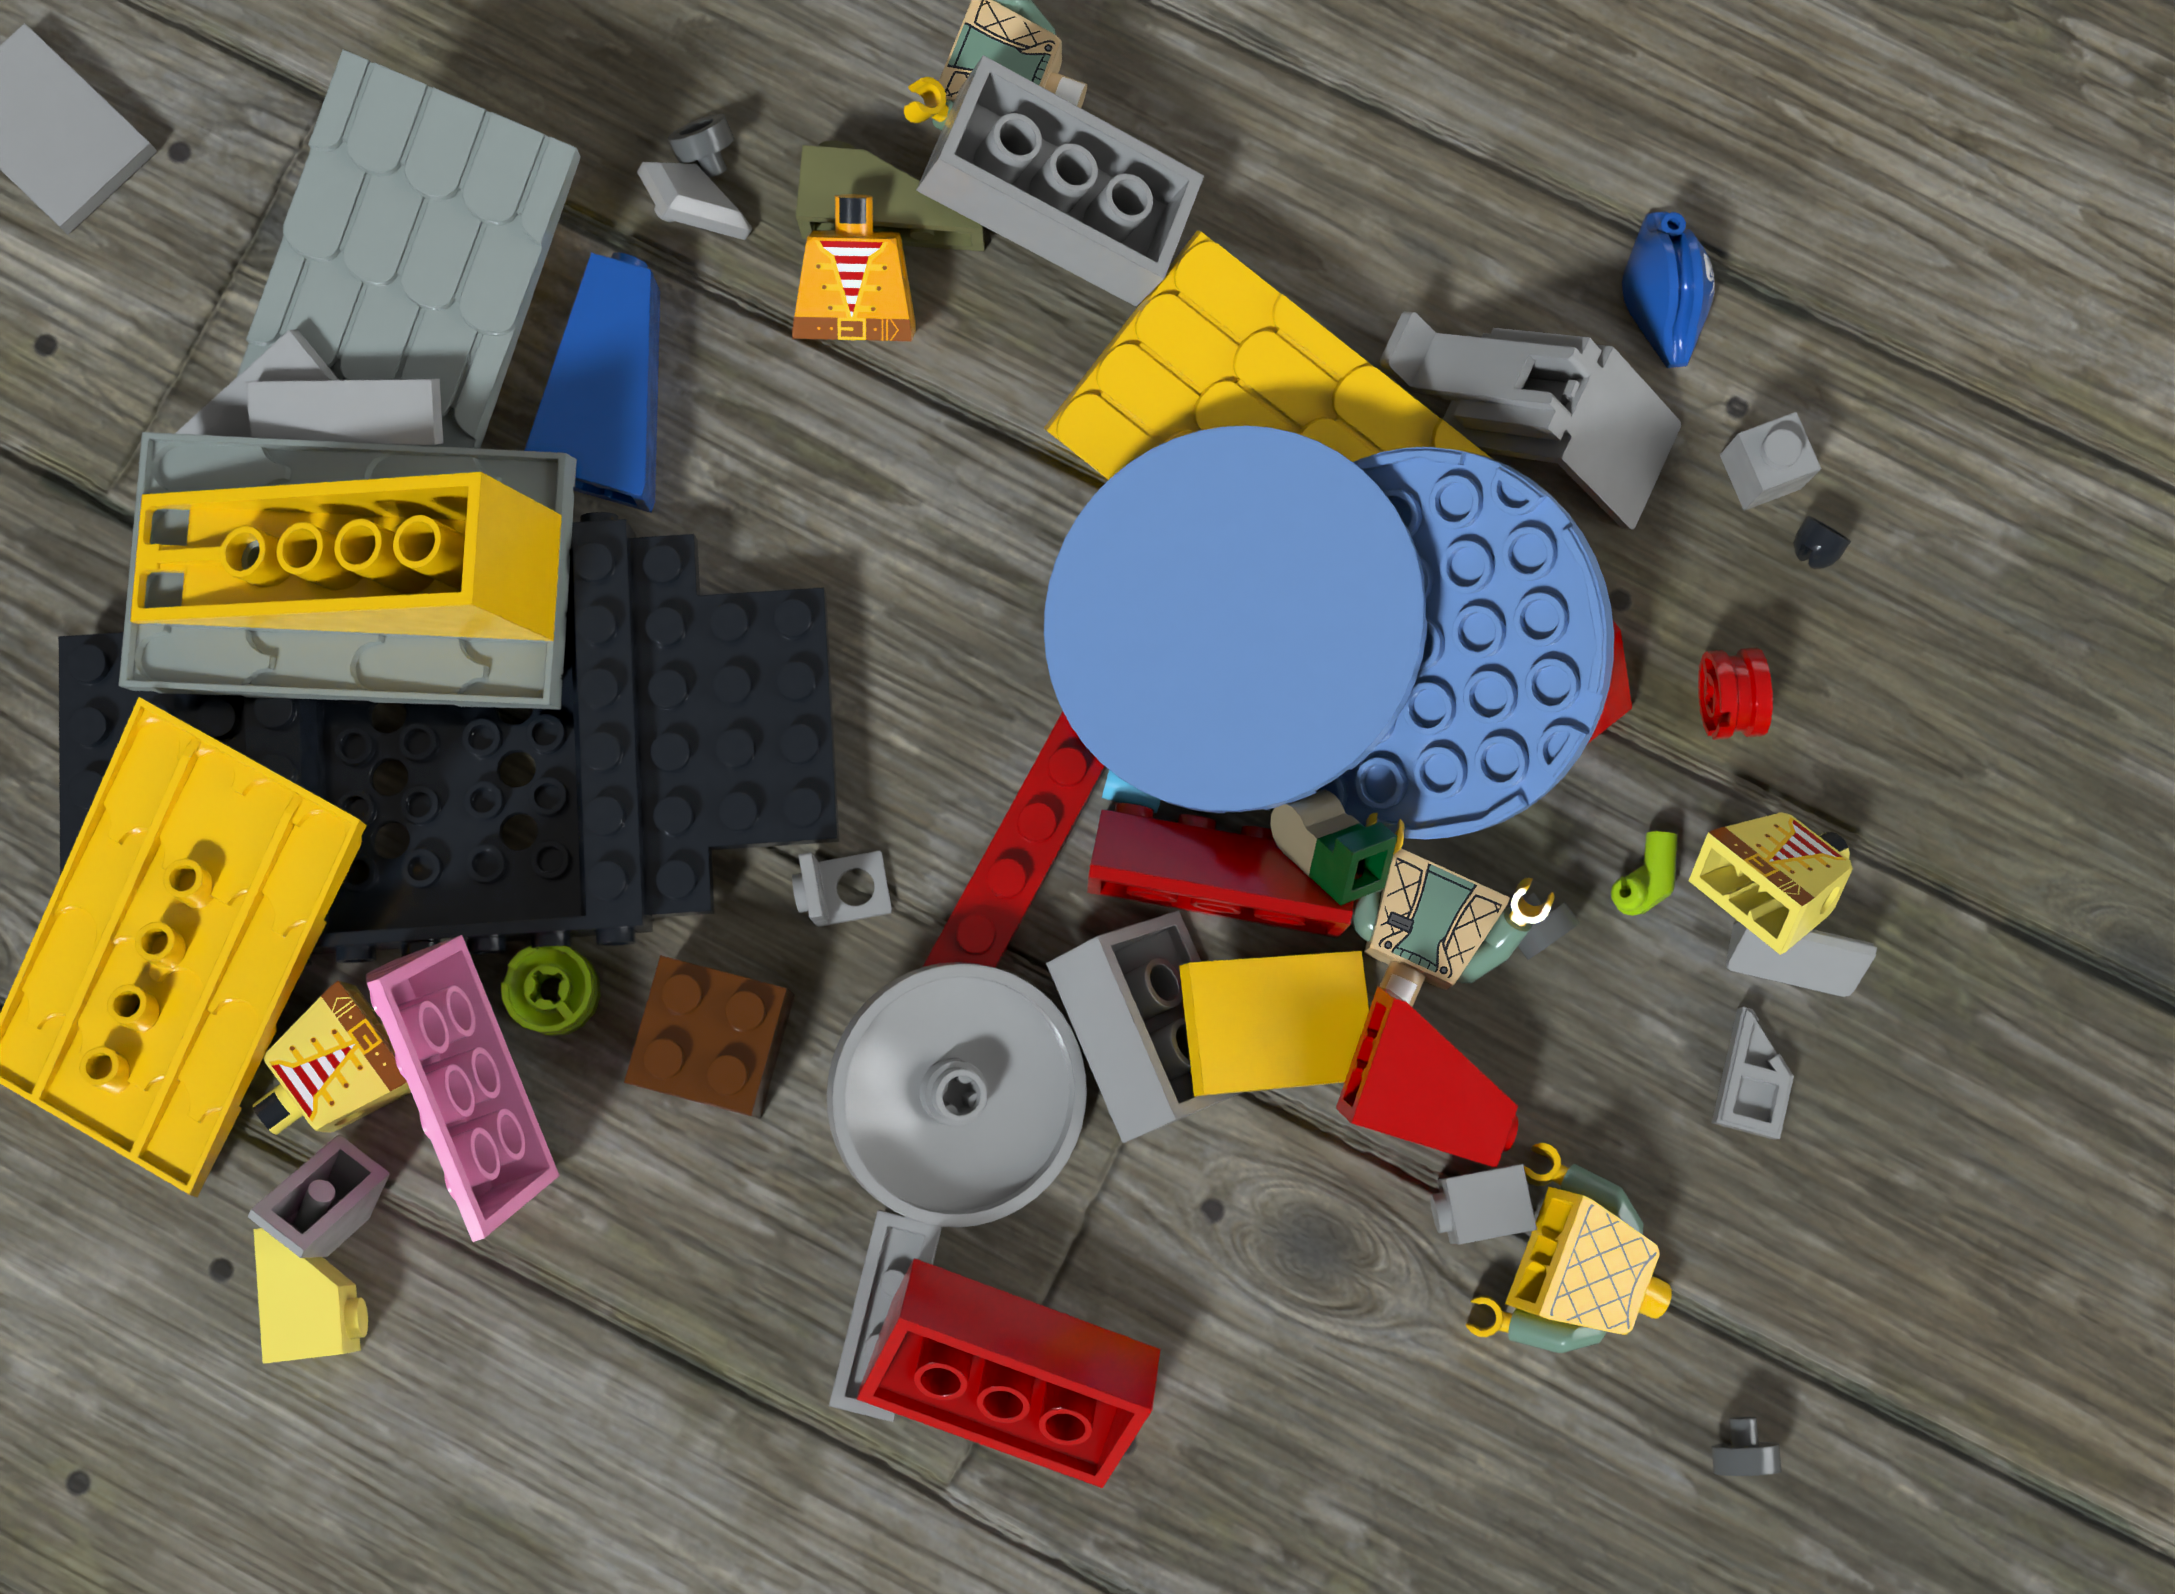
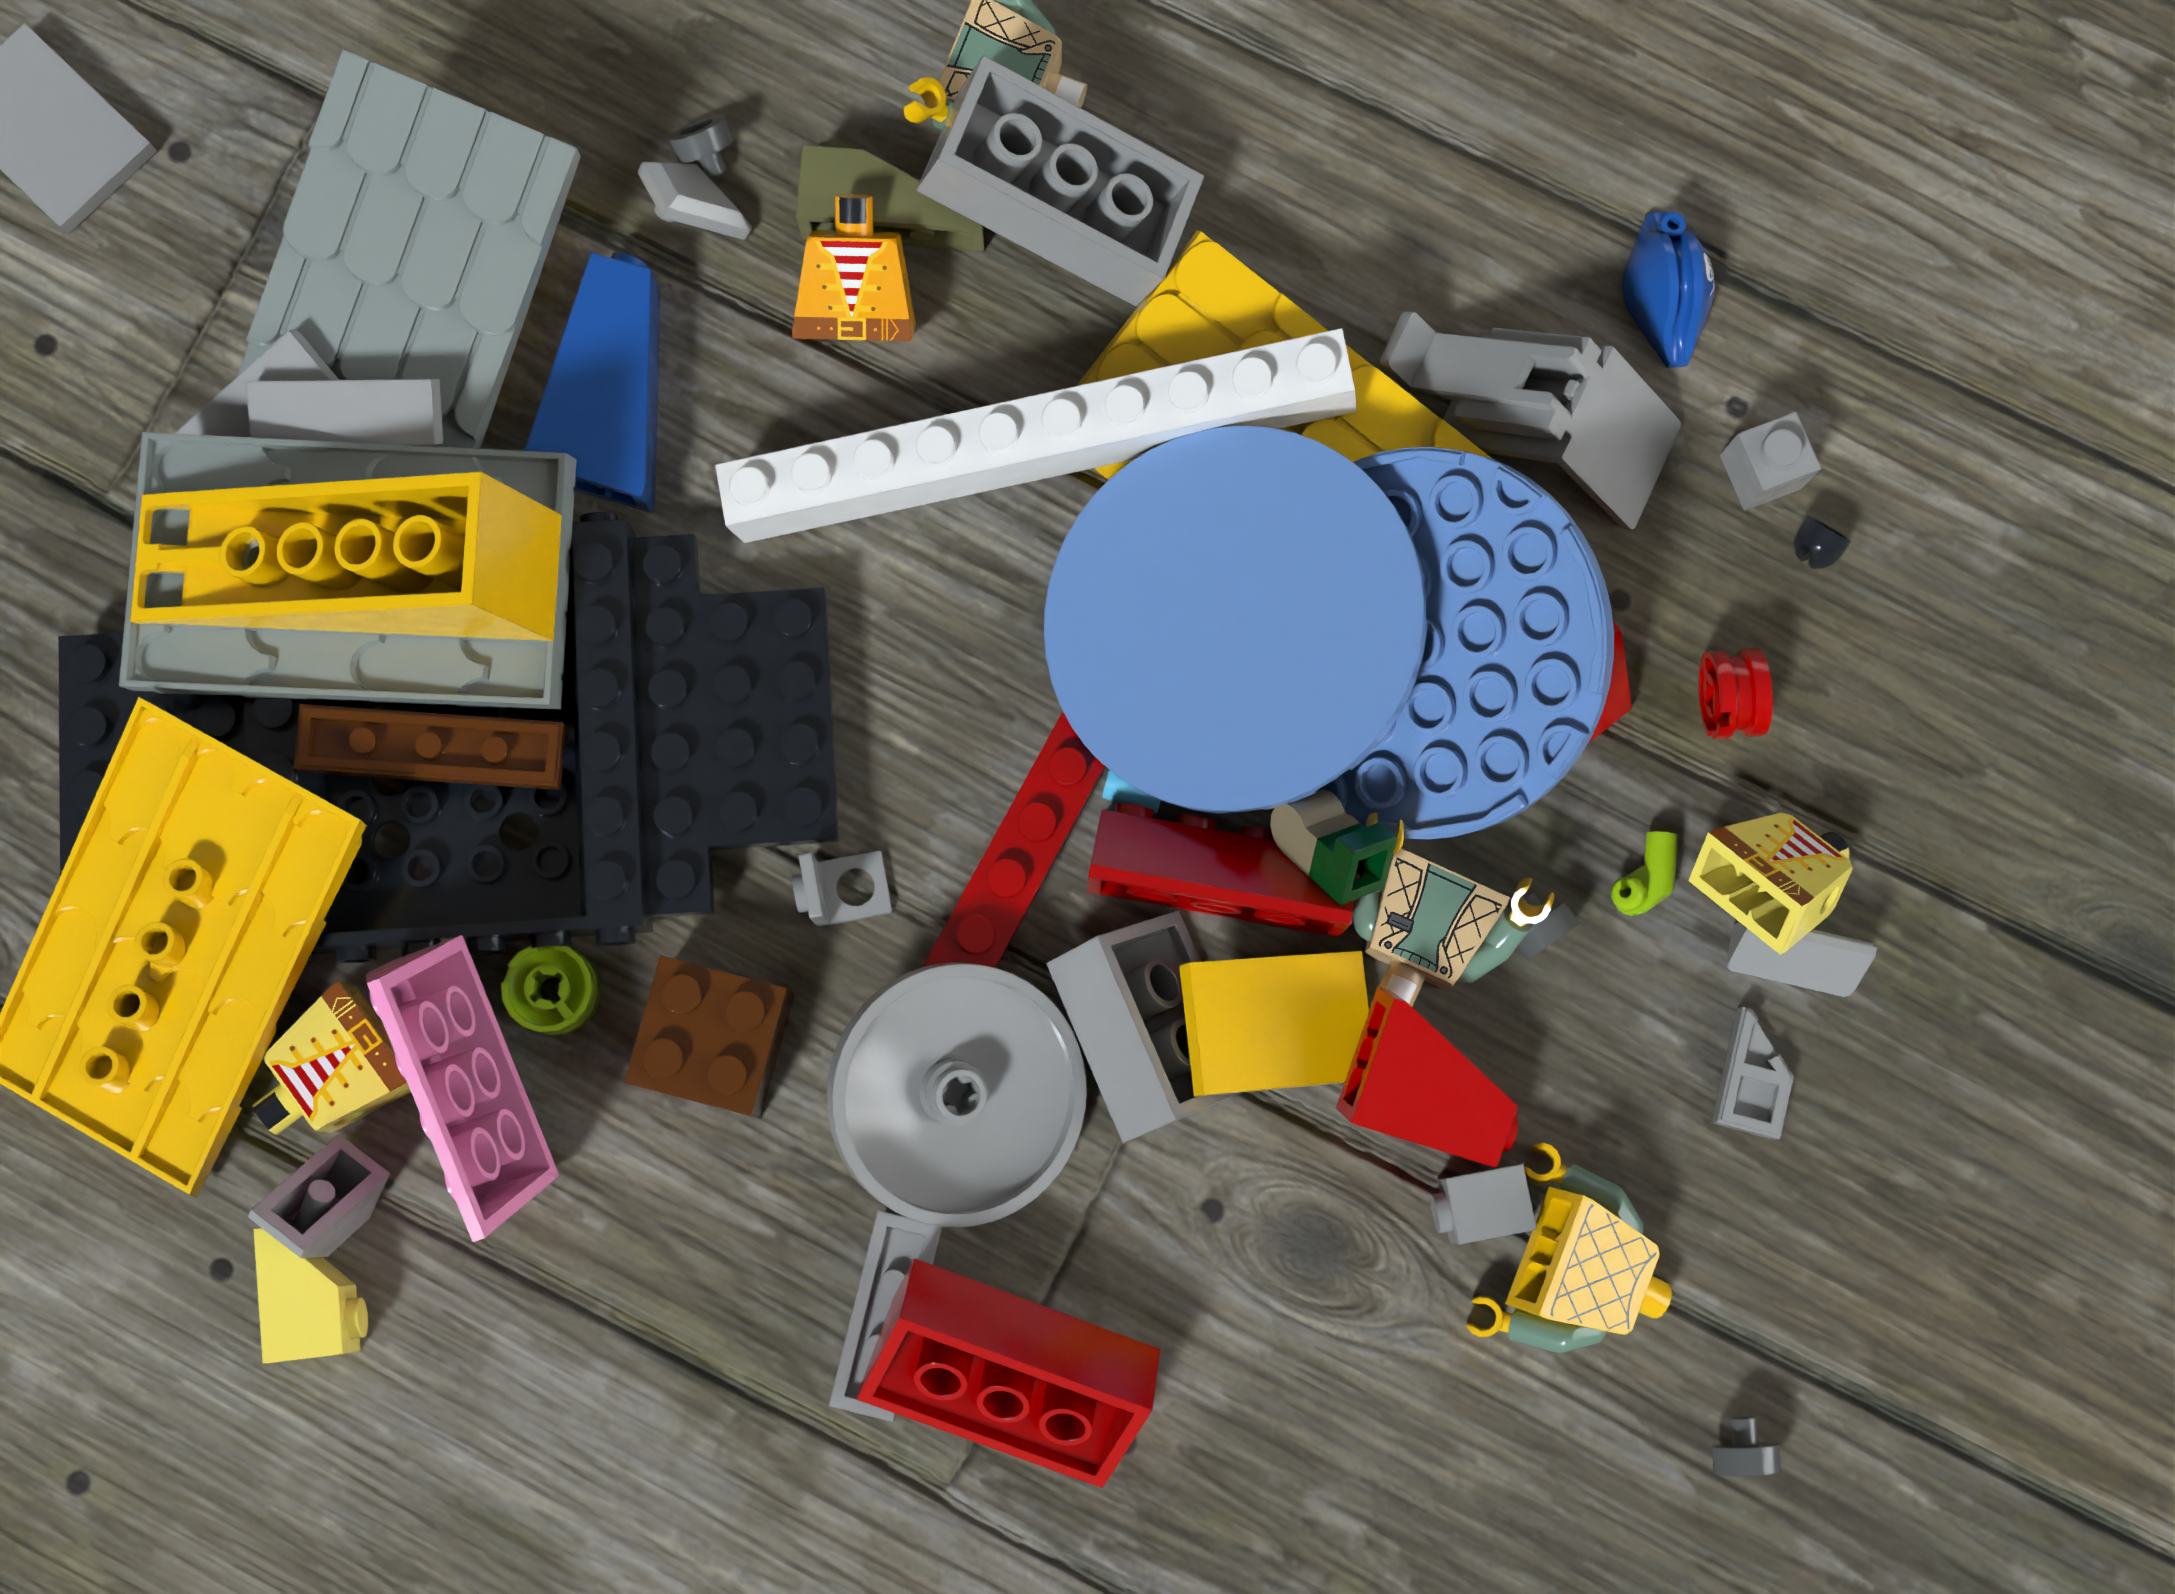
(429, 747): none -> reddish brown tile
(1033, 437): none -> white brick

